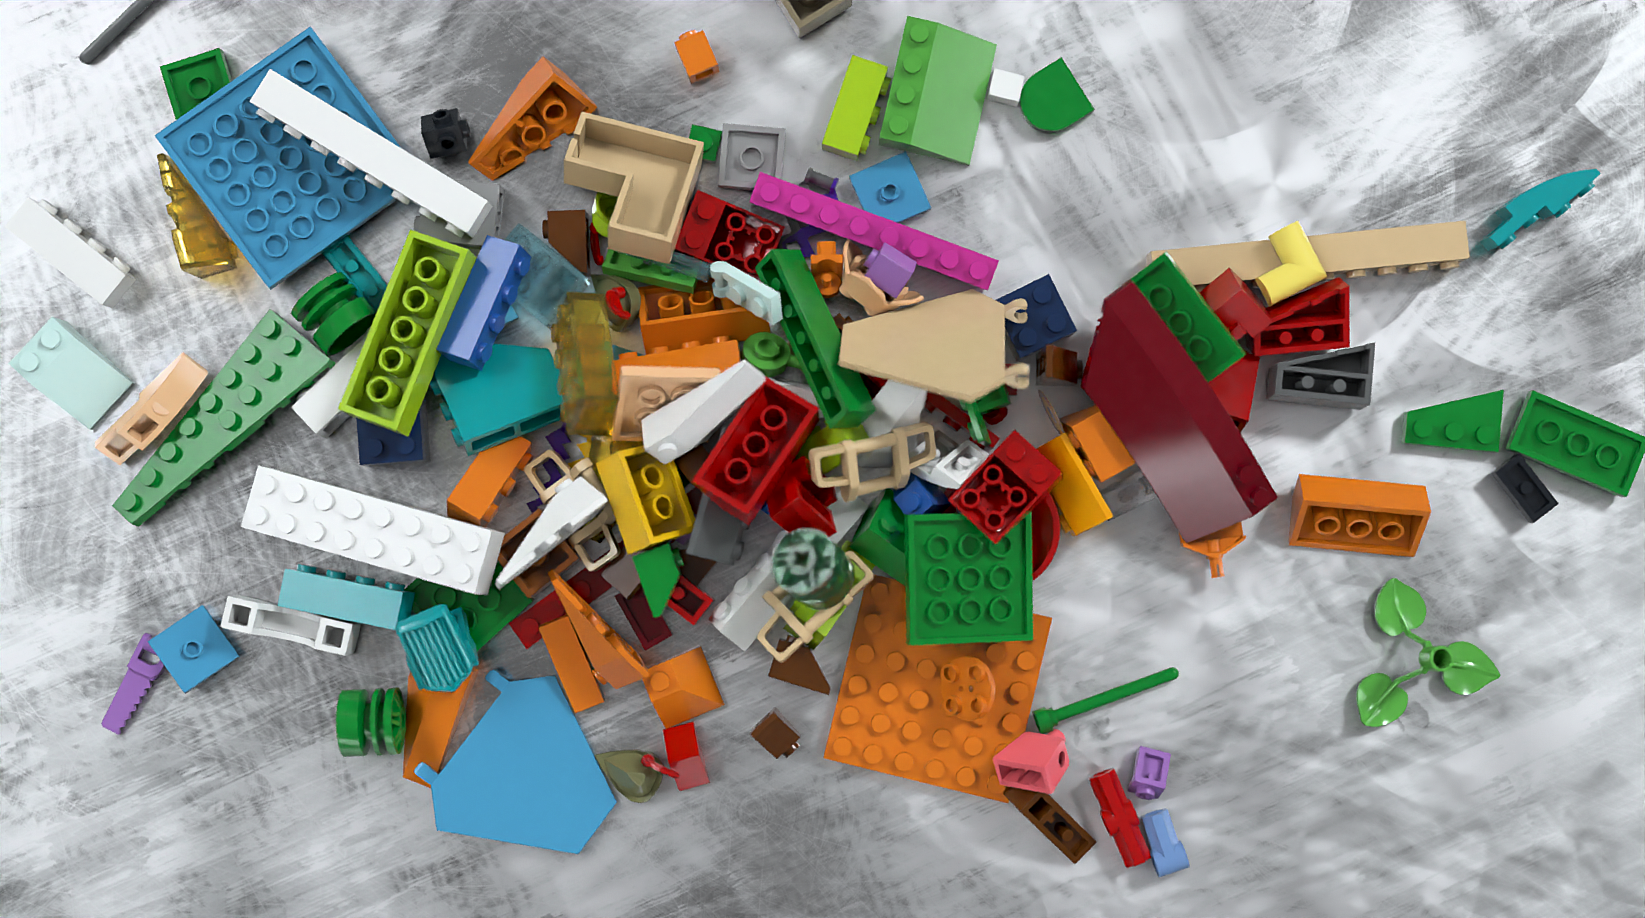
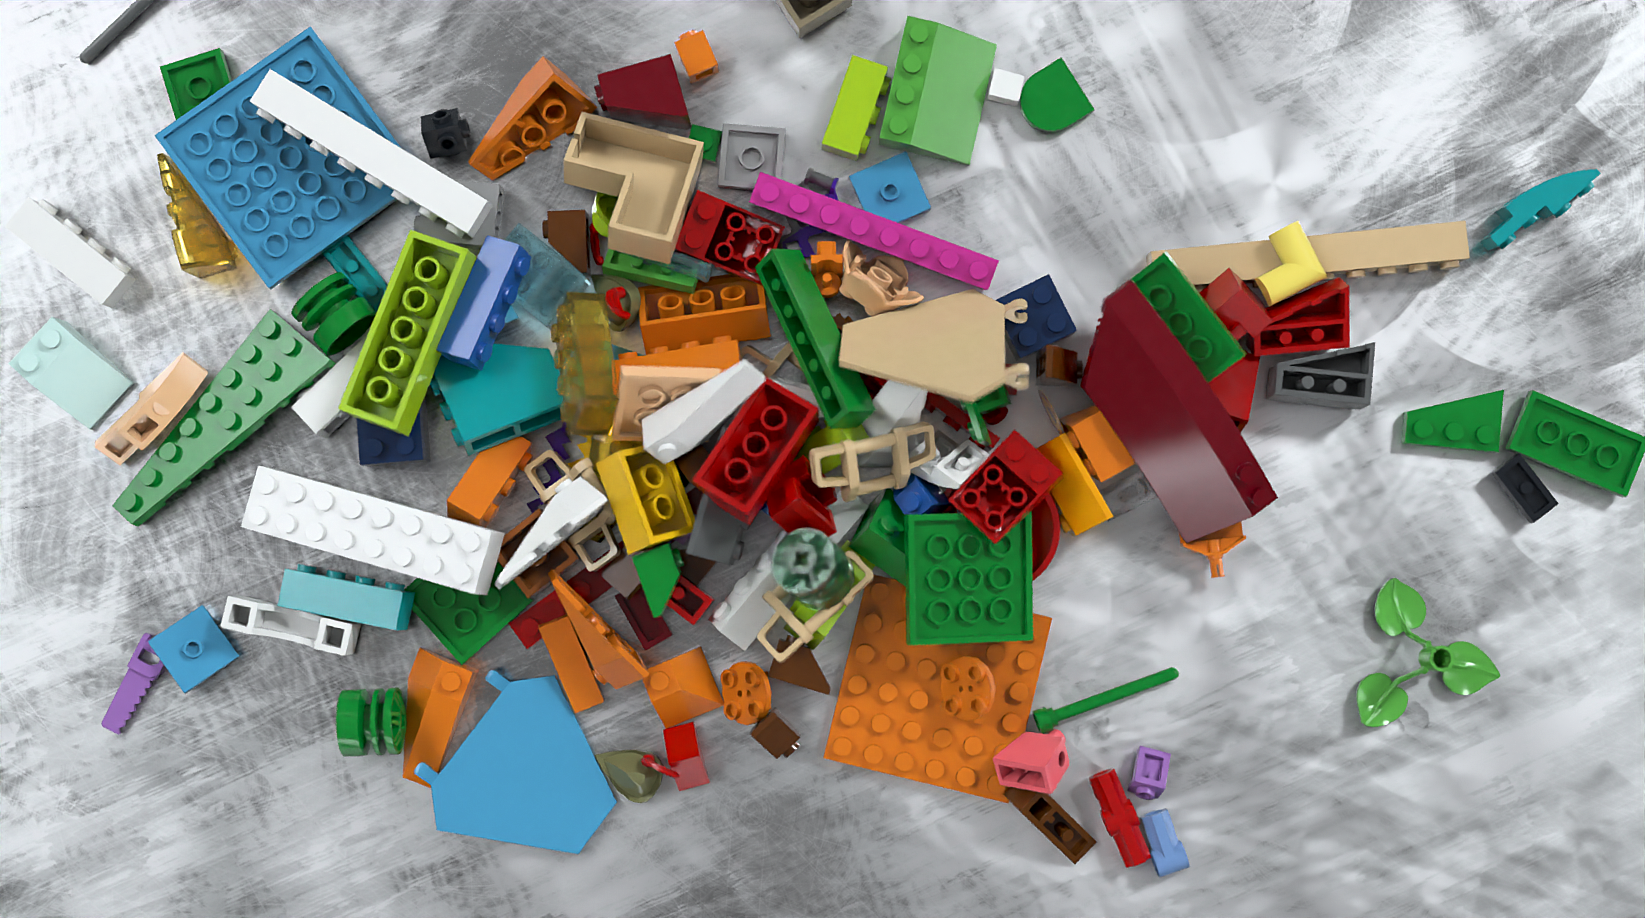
(438, 648): teal piece -> none
(644, 94): none -> dark red slope
(745, 693): none -> orange plate
(746, 291): light aqua plate -> none
(768, 354): bright green piece -> none
(889, 269): medium lavender brick -> none
(1358, 515): orange slope -> none

